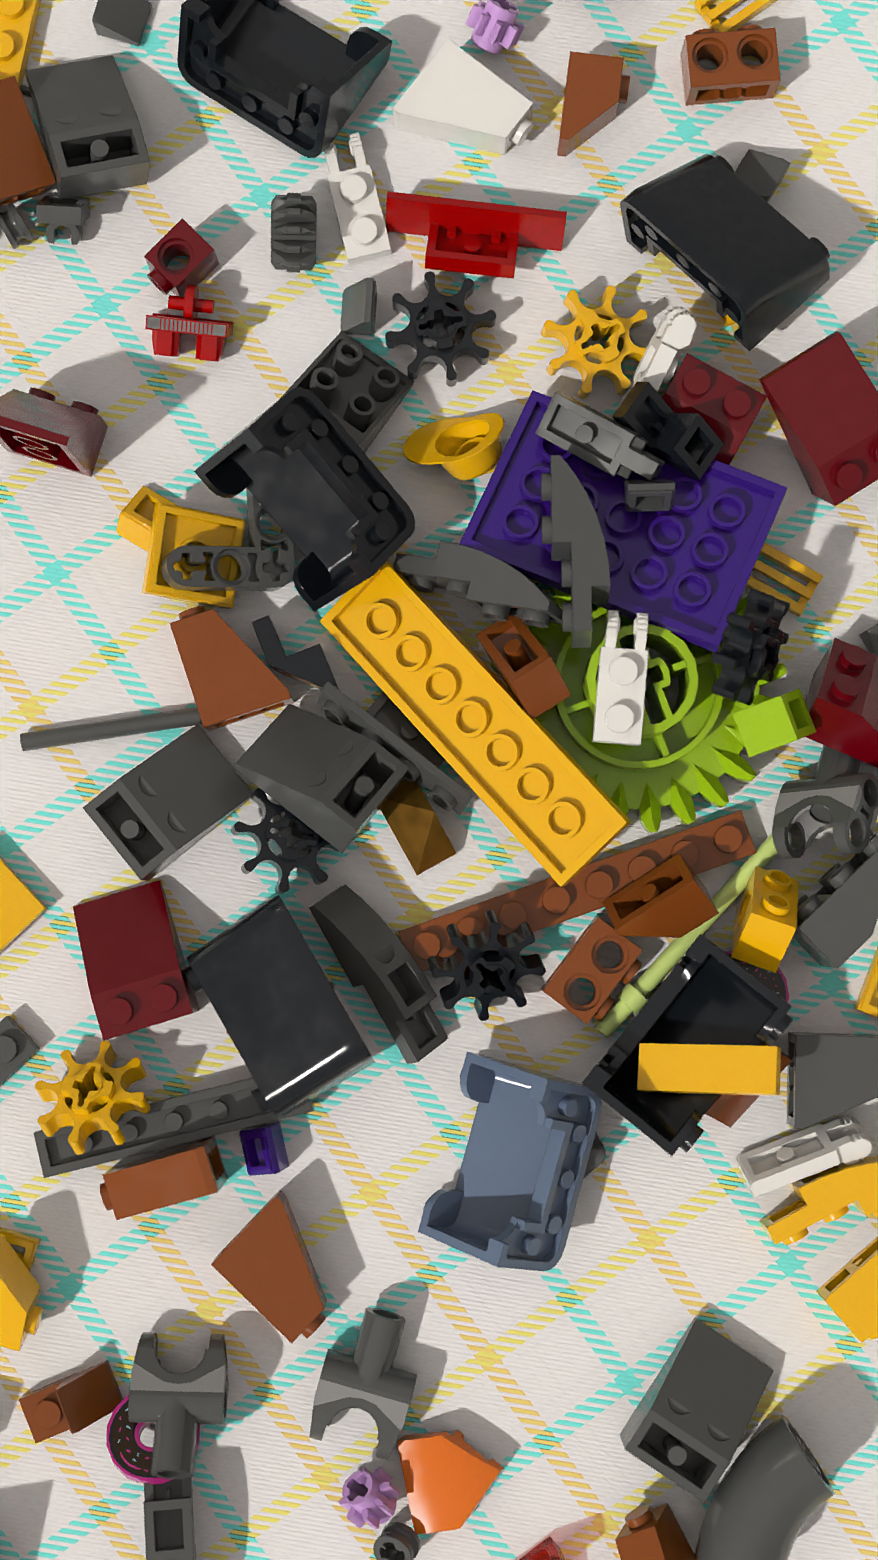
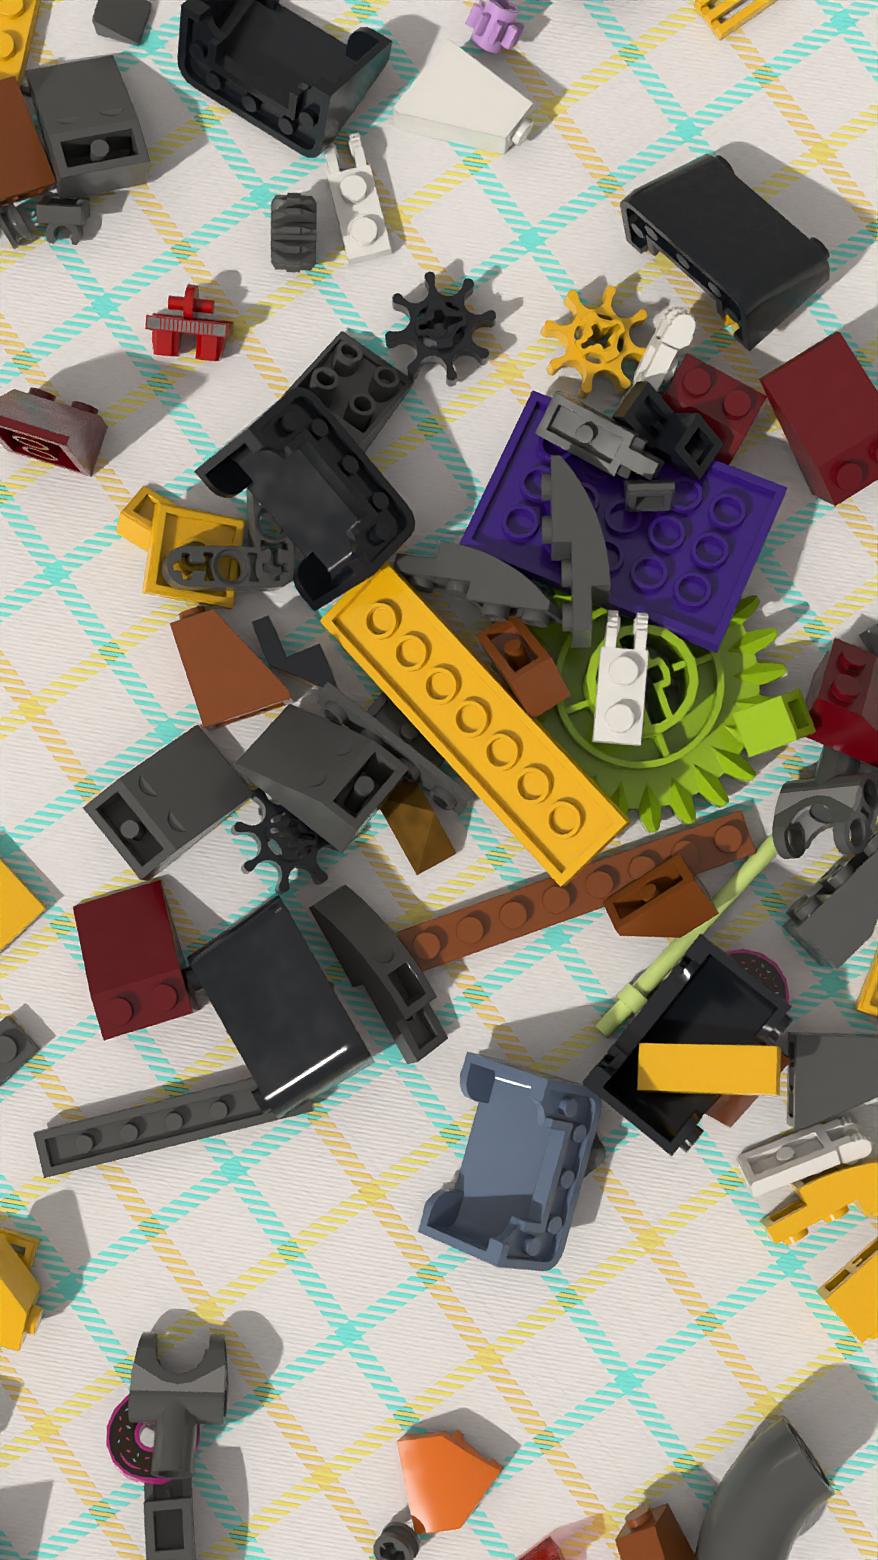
(71, 1402): dark orange slope -> none
(92, 1097): yellow gear -> none
(110, 729): dark grey bar -> none
(164, 1179): dark orange slope -> none
(180, 241): dark red brick -> none
(264, 1149): dark purple slope -> none
(275, 1271): dark orange slope -> none
(359, 308): dark grey slope -> none
(367, 1381): dark grey connector -> none
(369, 1497): lavender gear -> none
(461, 445): yellow piece -> none
(474, 234): red bracket -> none
(486, 965): black gear -> none
(582, 963): dark orange brick -> none
(590, 97): dark orange slope -> none
(697, 1409): dark grey slope -> none
(732, 78): dark orange brick -> none
(750, 647): black gear -> none
(762, 172): dark grey slope -> none
(765, 919): yellow brick -> none
(791, 565): yellow tile -> none

